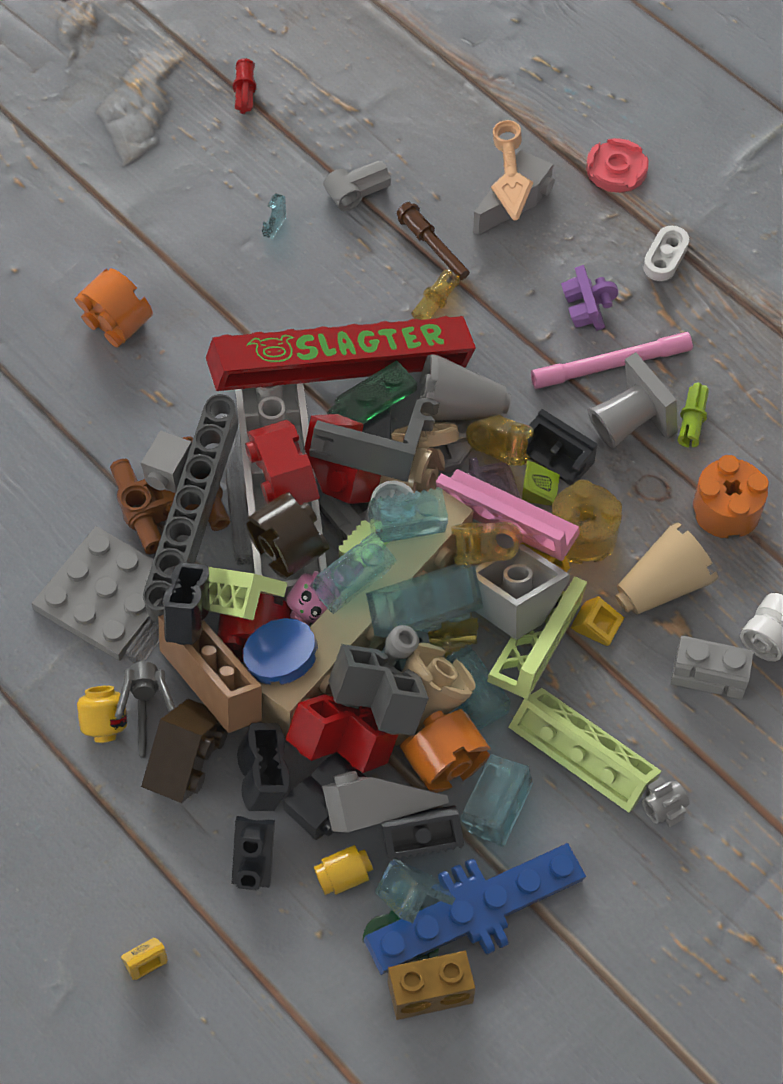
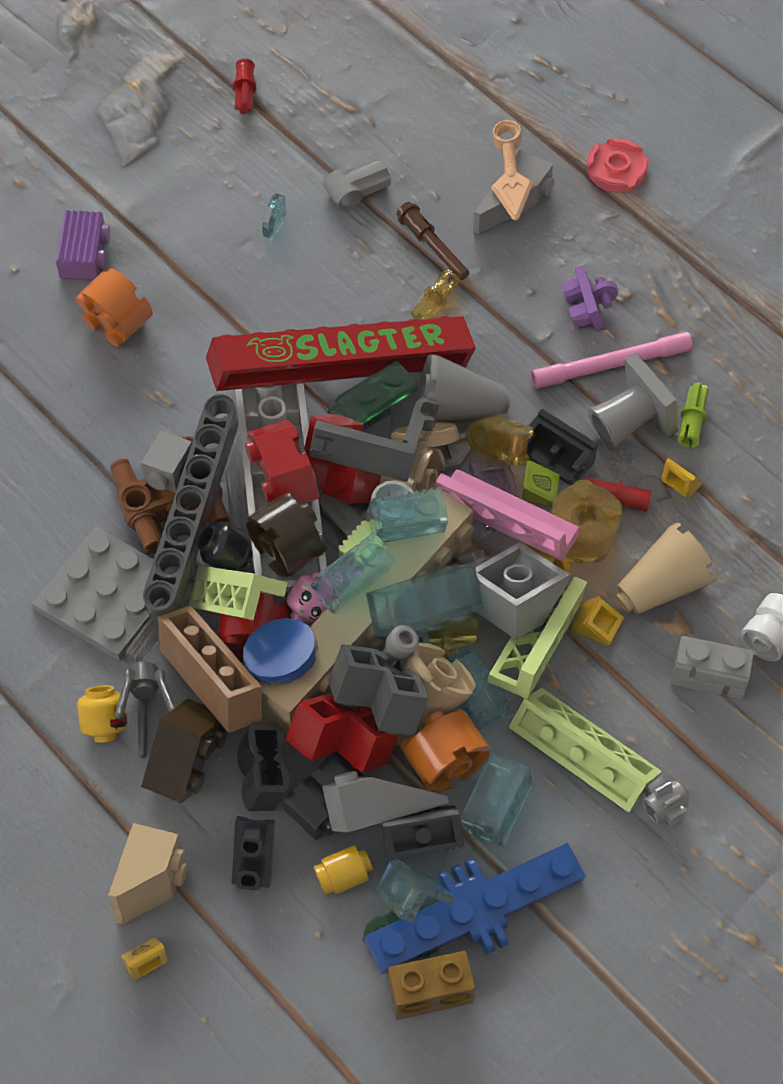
(81, 245): none -> medium lavender brick
(147, 872): none -> tan slope
(186, 603): black brick -> none
(225, 546): none -> black head
(478, 542): clear yellow piece -> none
(627, 495): none -> red axle
(665, 256): white plate -> none
(680, 479): none -> yellow slope
(730, 497): orange brick -> none

